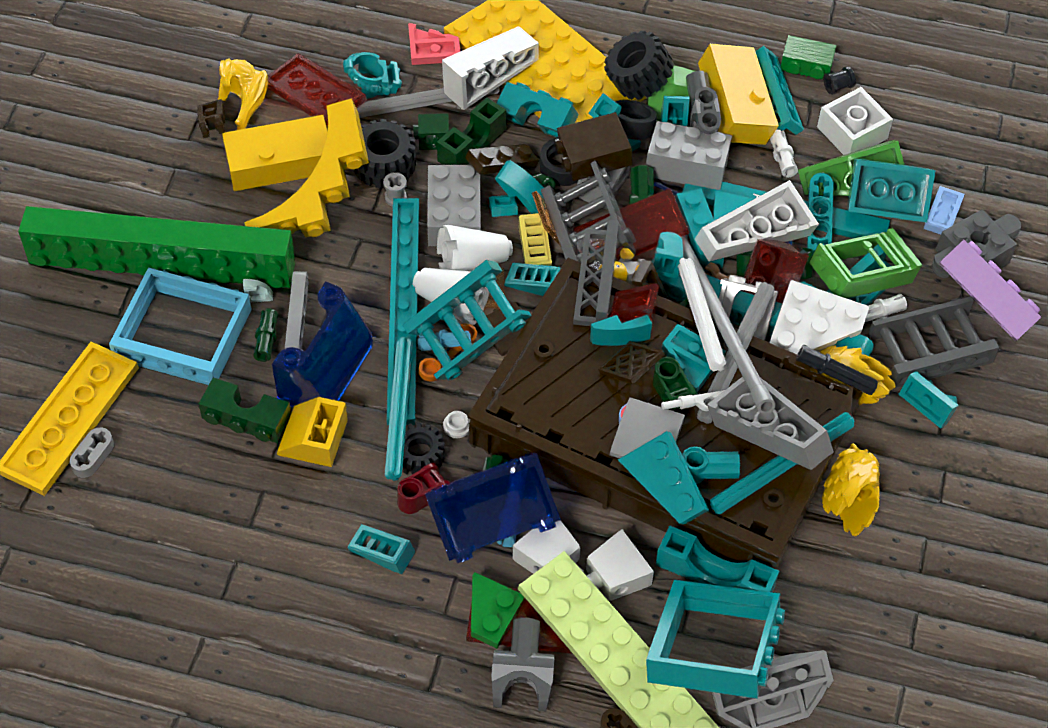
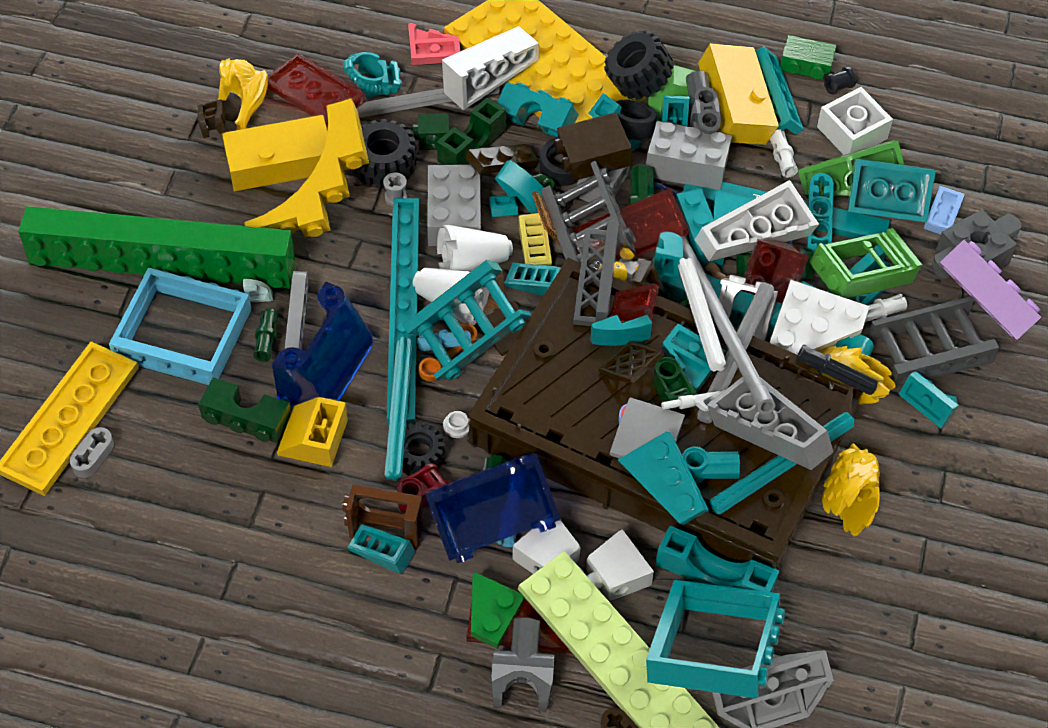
(410, 521): none -> reddish brown panel

